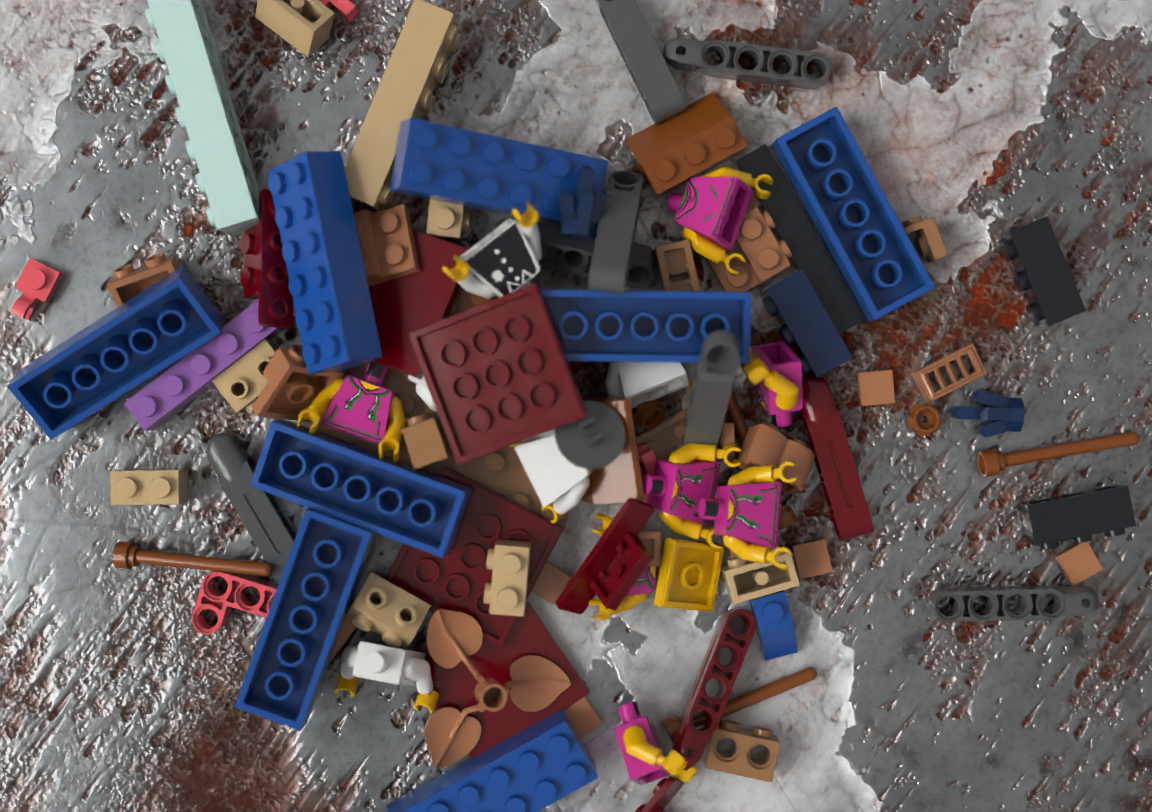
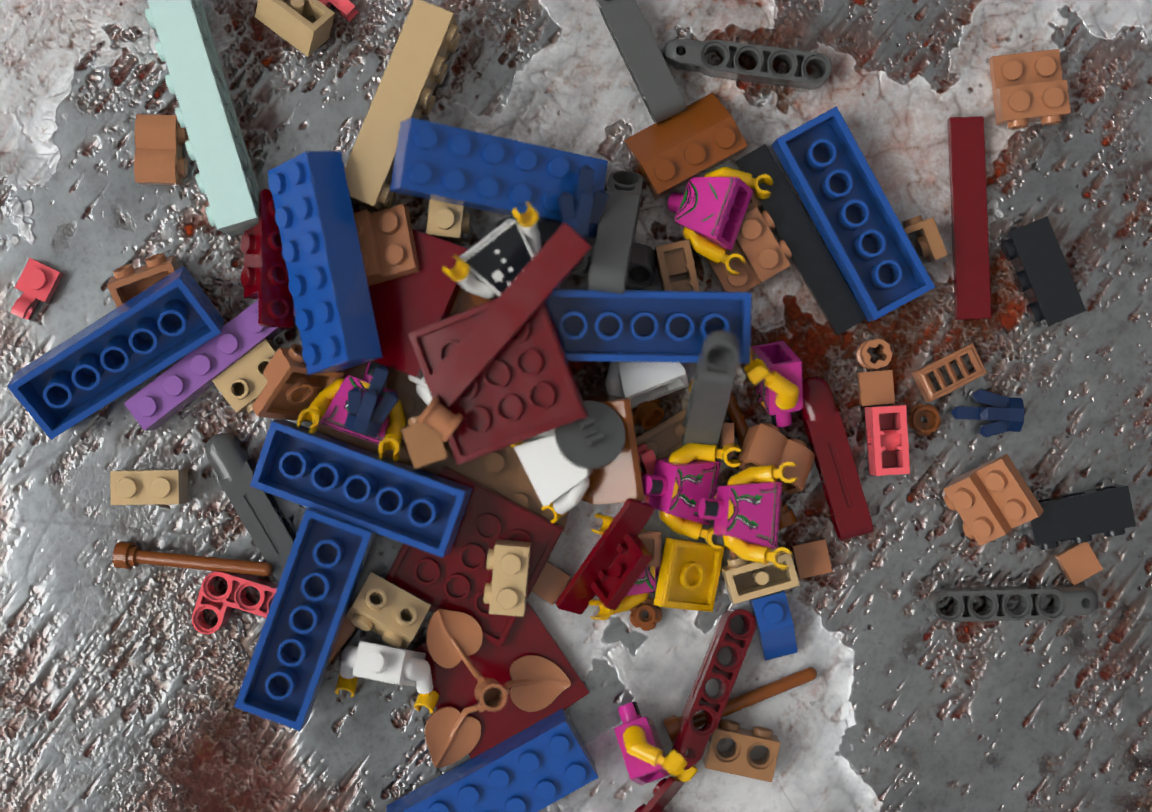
(159, 150): none -> nougat brick
(369, 412): none -> dark blue rock
(440, 419): none -> nougat bush
(508, 314): none -> dark red tile
(583, 717): nougat tile -> none
(649, 622): none -> dark orange plate
(806, 324): dark blue brick -> none
(883, 350): none -> nougat bush
(887, 440): none -> coral brick
(969, 218): none -> dark red tile
(992, 500): none -> nougat plate
(993, 461): dark orange piece -> none
(1029, 89): none -> nougat plate

